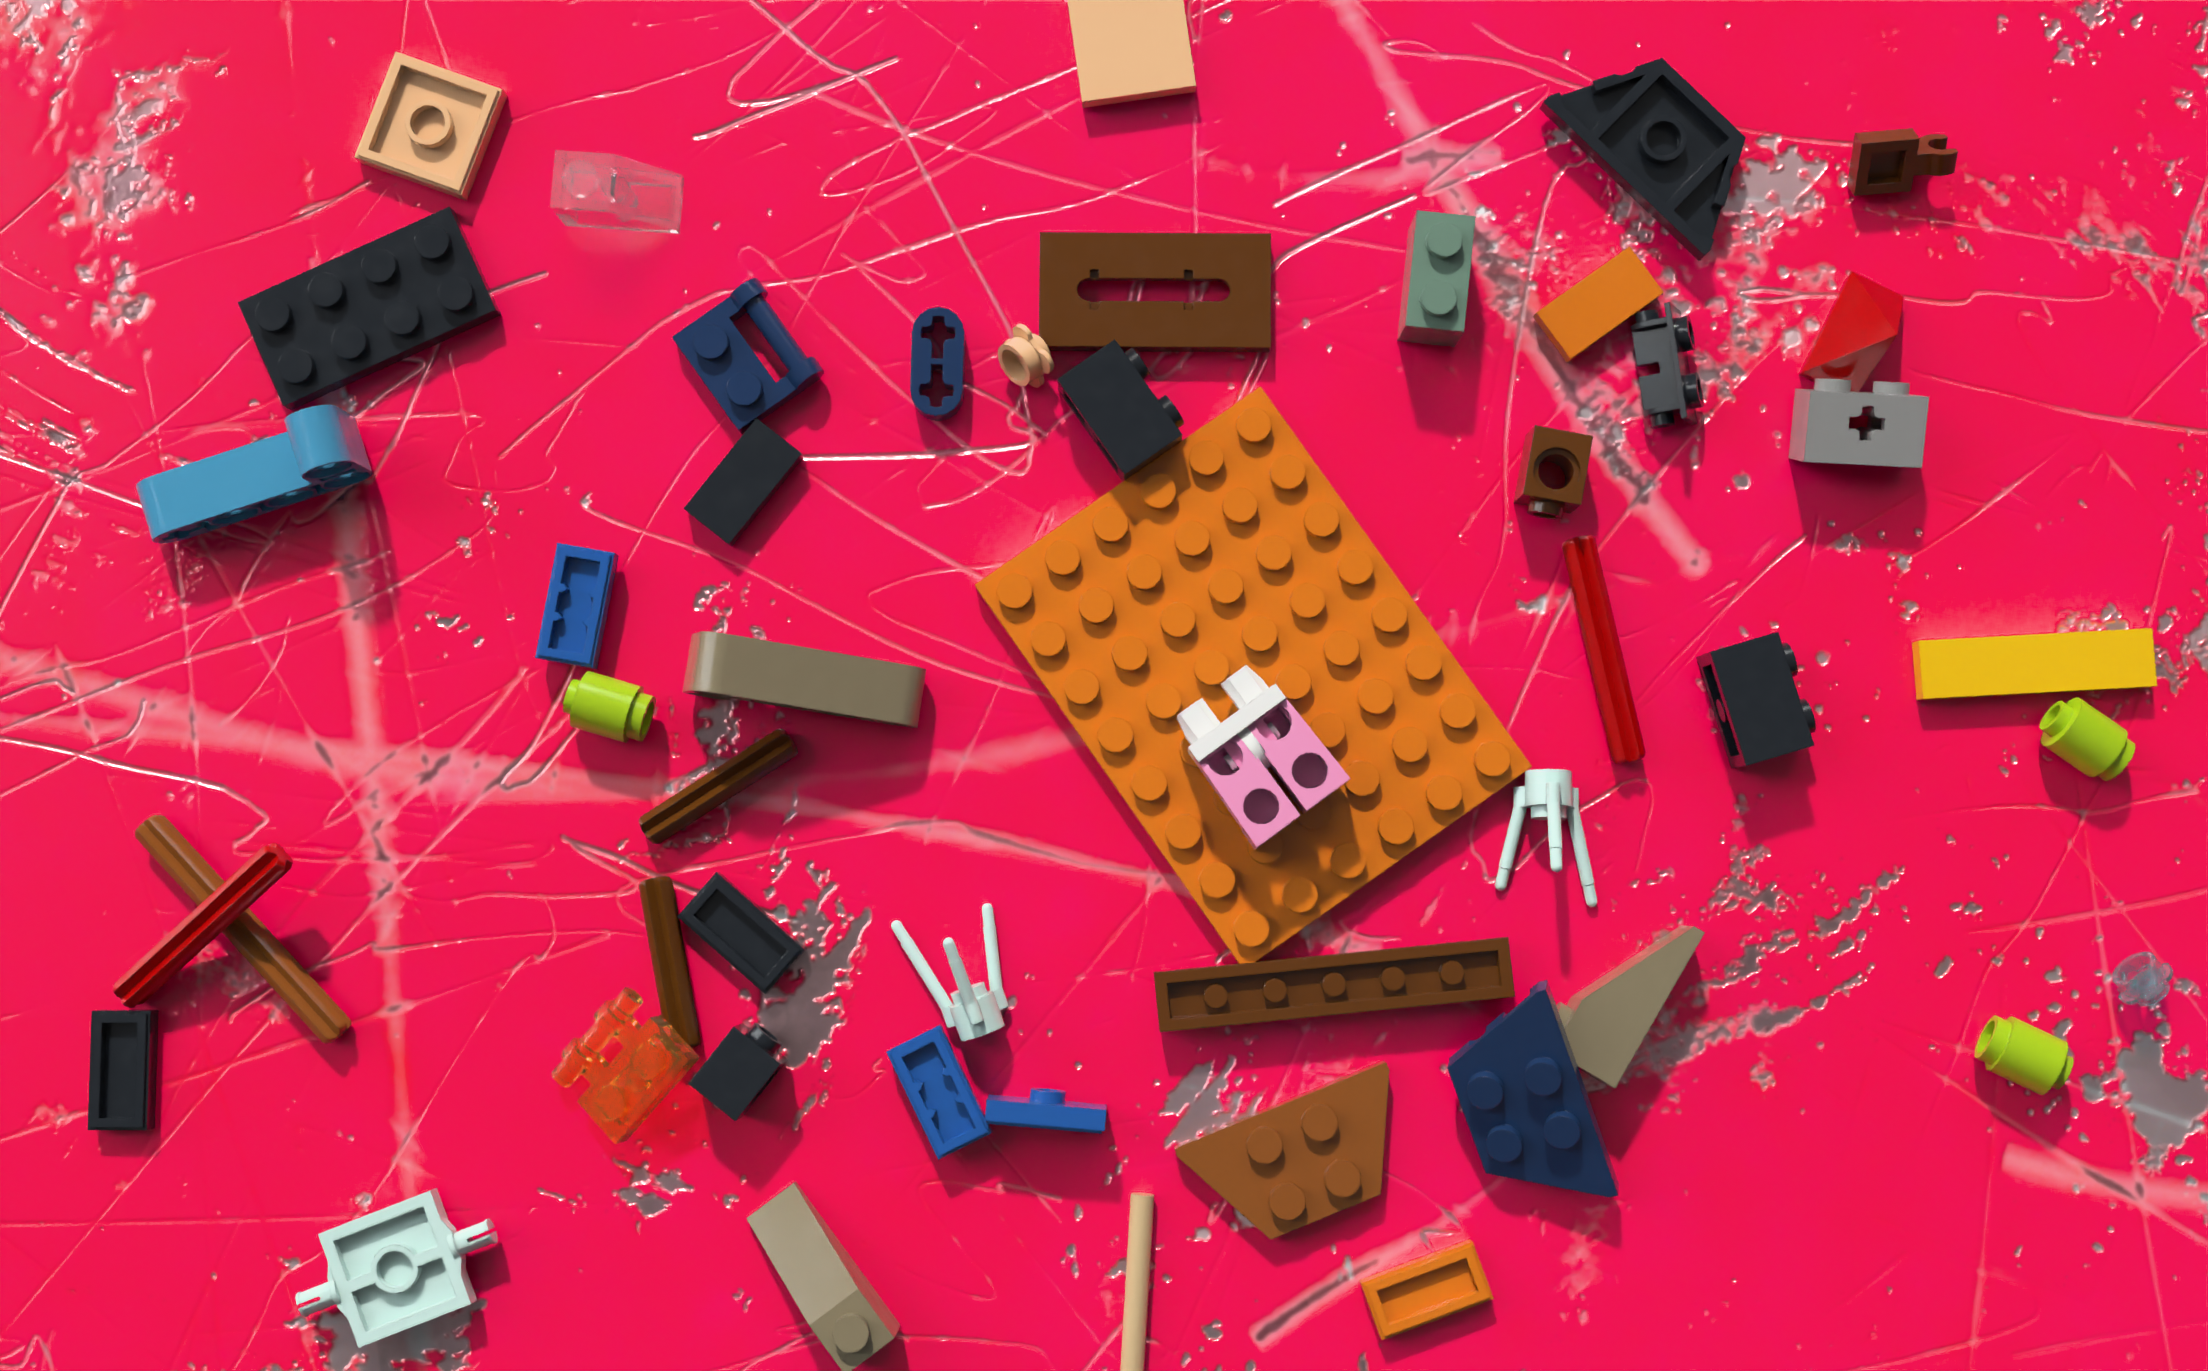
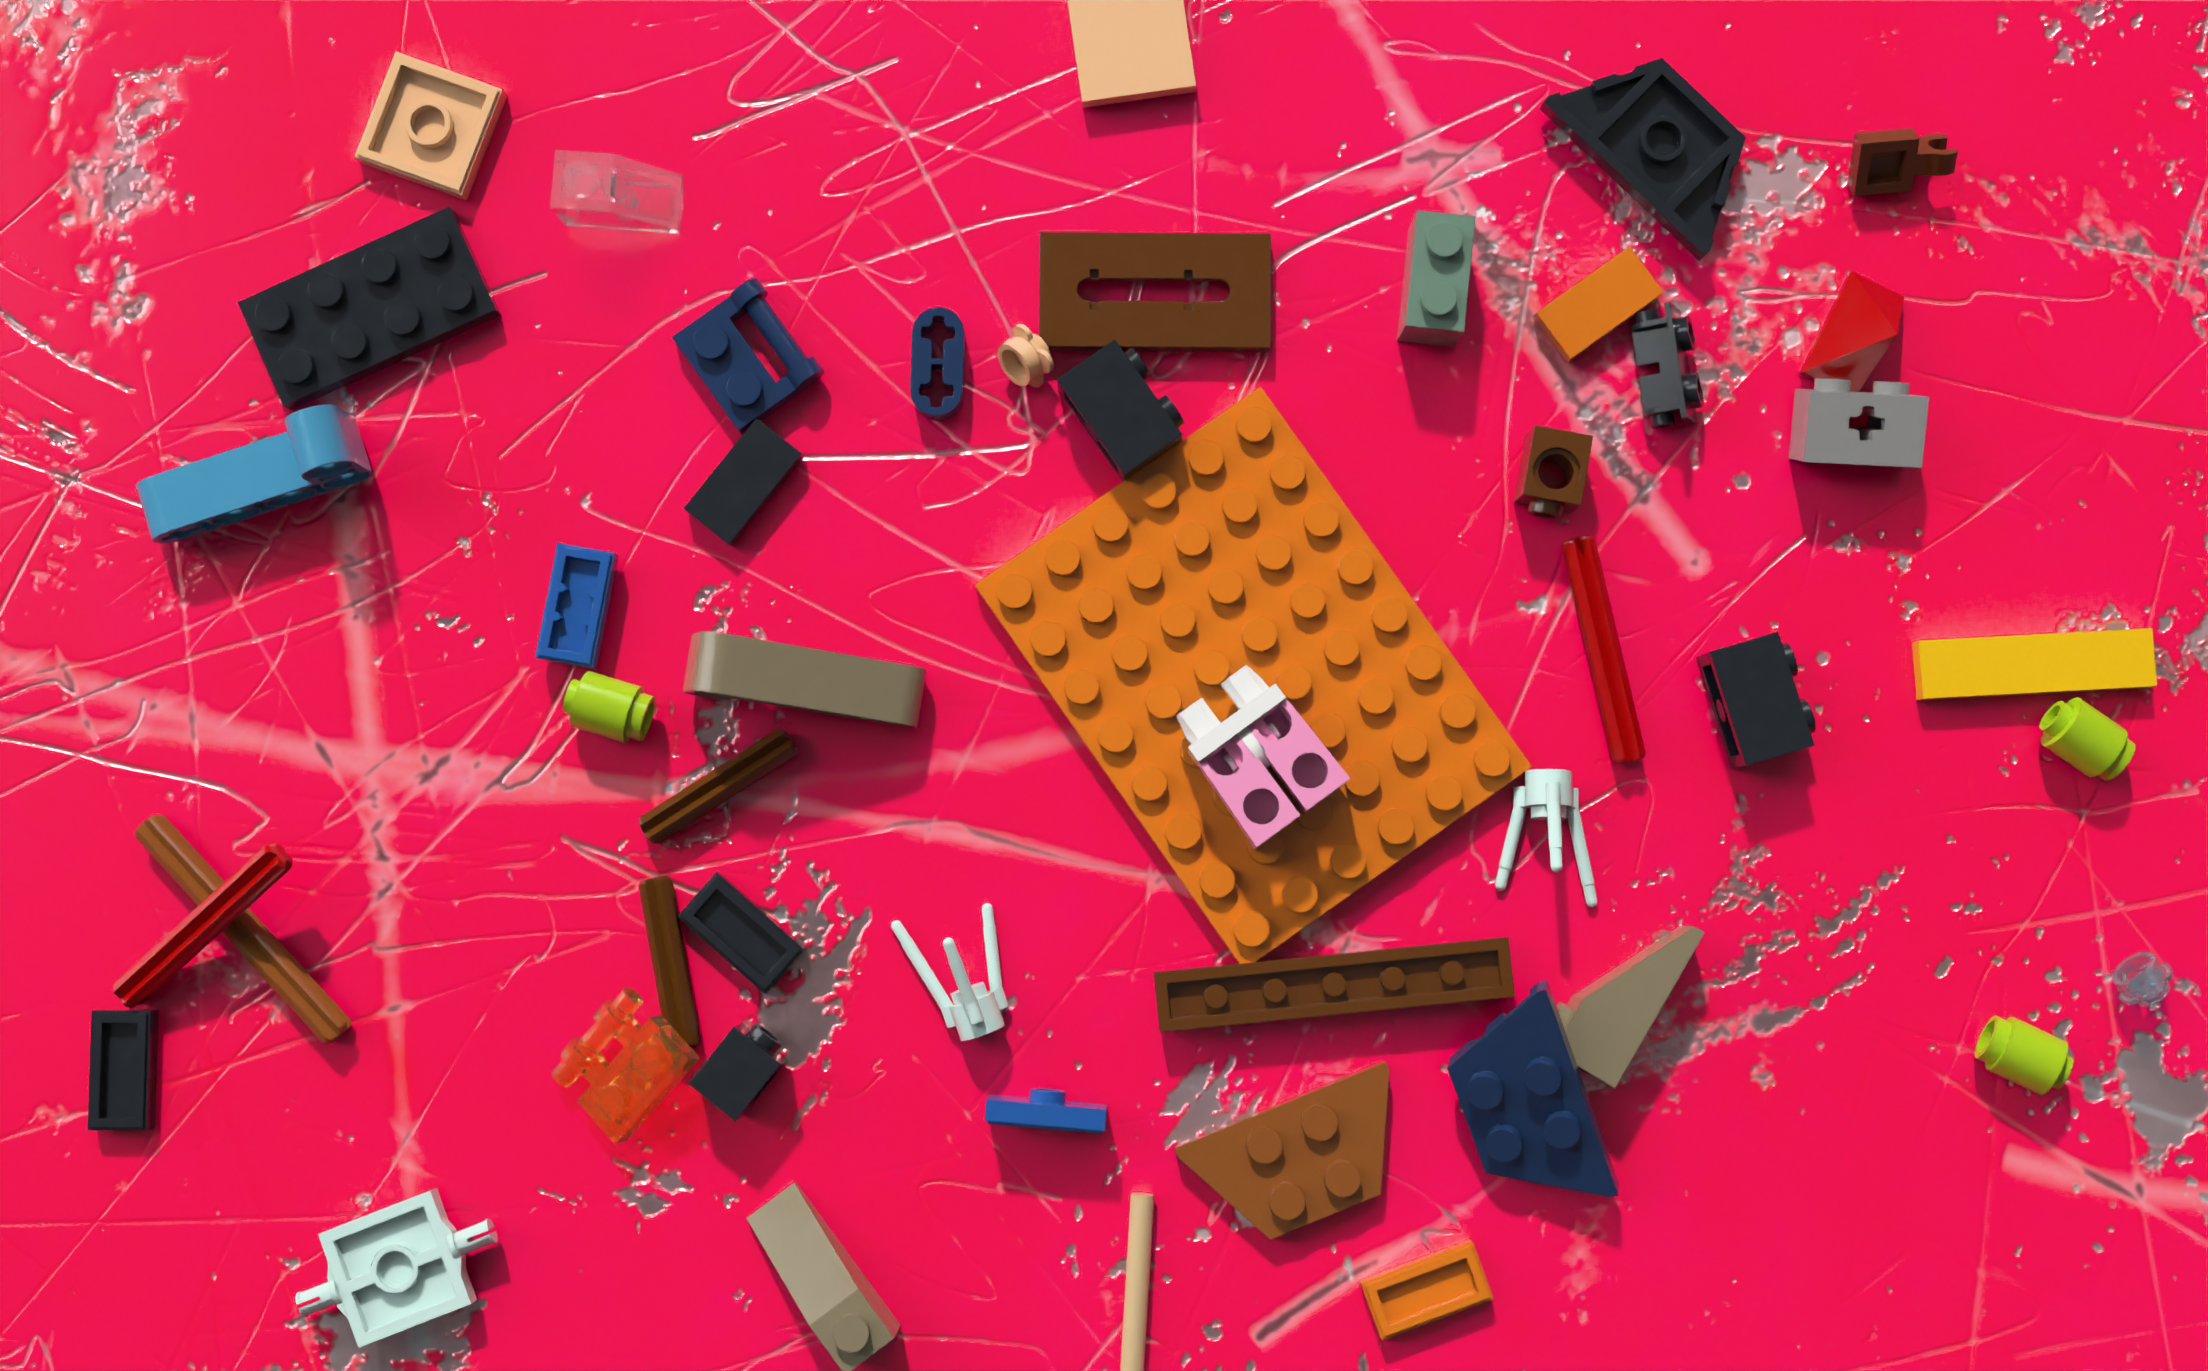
(939, 1091): blue plate -> none

